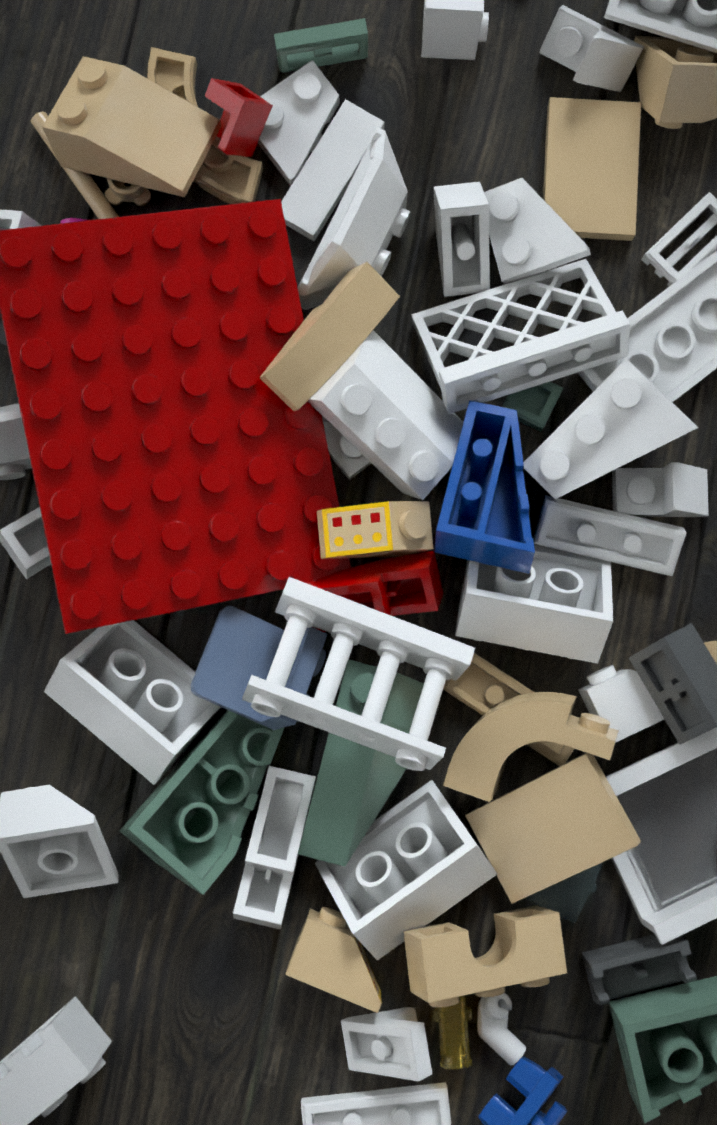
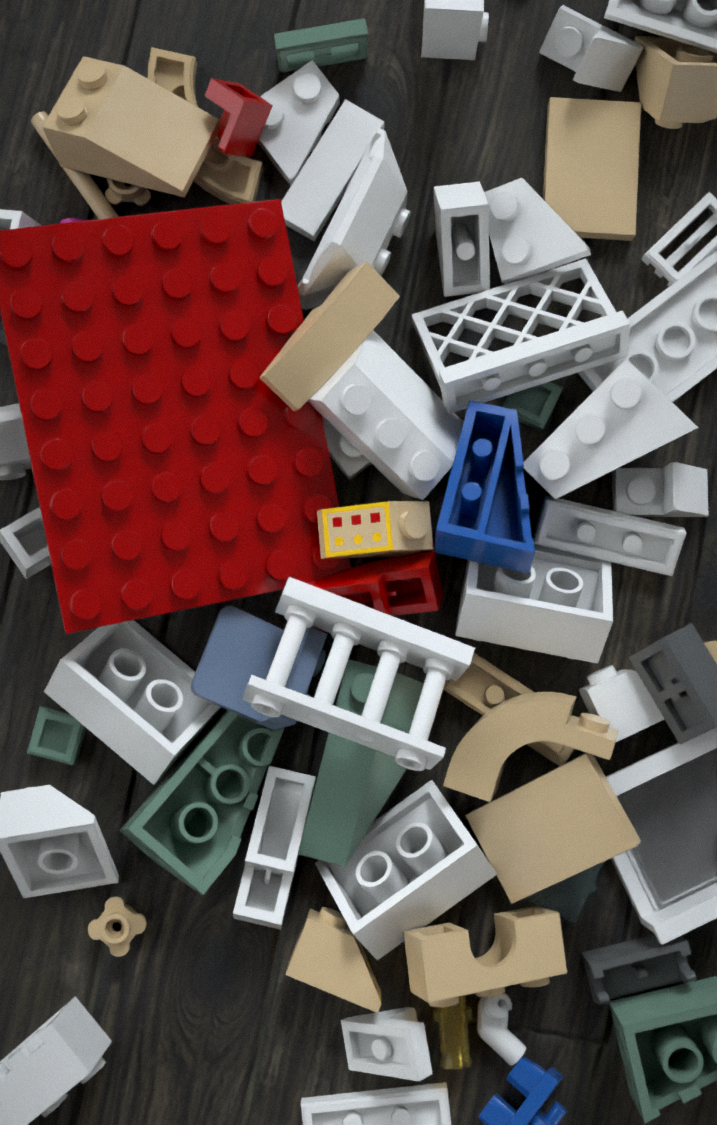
(56, 736): none -> sand green tile
(130, 920): none -> tan plate

